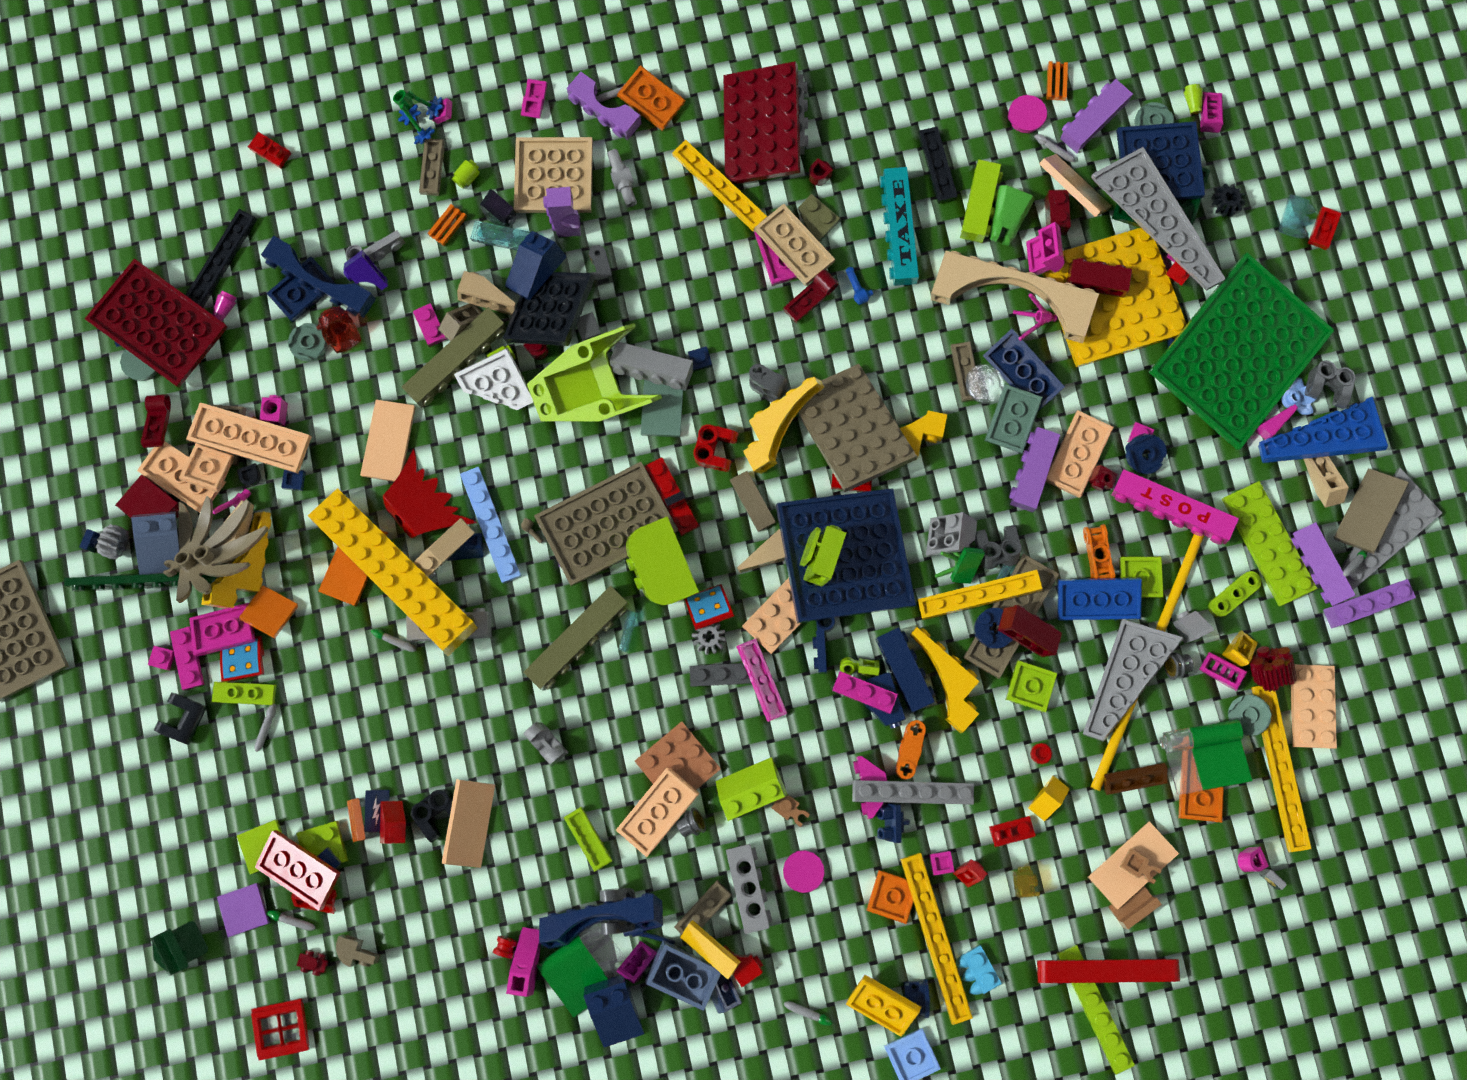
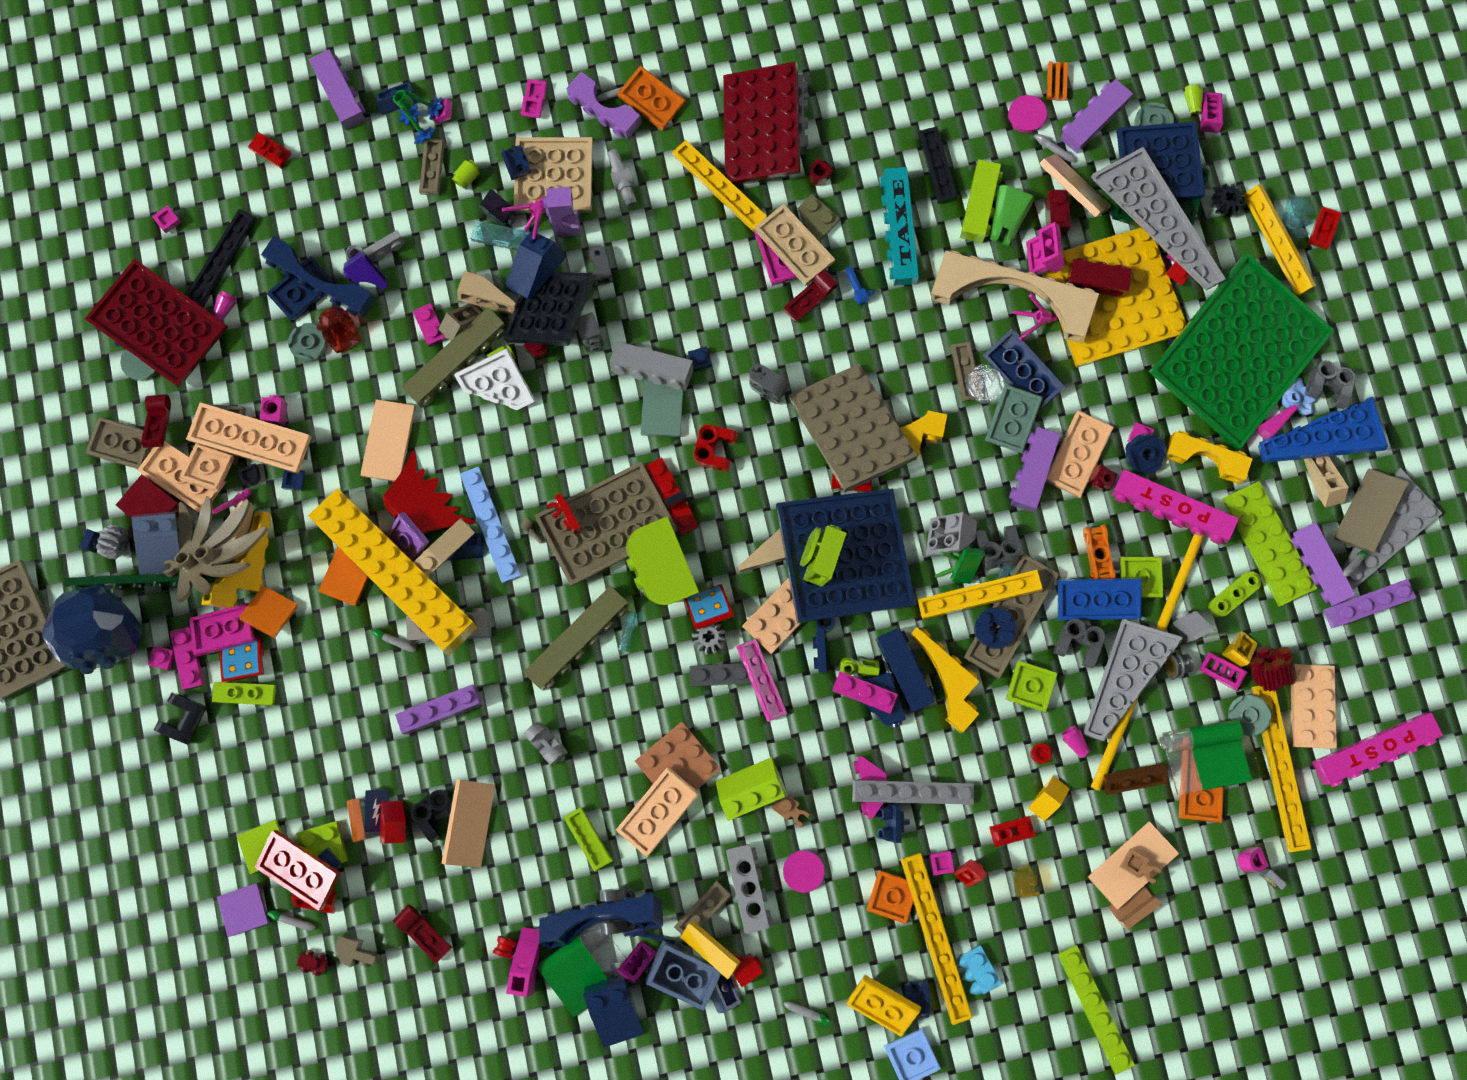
(91, 629): none -> dark blue rock
(117, 443): none -> dark tan tile
(166, 219): none -> dark pink plate
(178, 947): dark green piece -> none
(270, 714): light grey piece -> none
(280, 1029): red piece -> none
(336, 87): none -> medium lavender brick
(385, 98): none -> dark blue slope
(407, 537): none -> medium lavender tile
(422, 932): none -> dark red plate
(439, 709): none -> medium lavender brick
(451, 209): orange tile -> none
(515, 162): none -> dark blue piece
(536, 210): none -> dark pink plant
(570, 521): none -> red plate
(583, 384): lime windscreen -> none
(692, 823): dark grey piece -> none
(752, 501): dark tan tile -> none
(773, 422): yellow arch -> none
(910, 749): orange piece -> none
(1030, 631): dark red brick -> none
(1075, 740): none -> dark pink cone
(1093, 649): none -> dark grey piece
(1108, 971): red beam -> none
(1231, 465): none -> yellow arch
(1279, 240): none -> yellow plate
(1376, 749): none -> dark pink brick

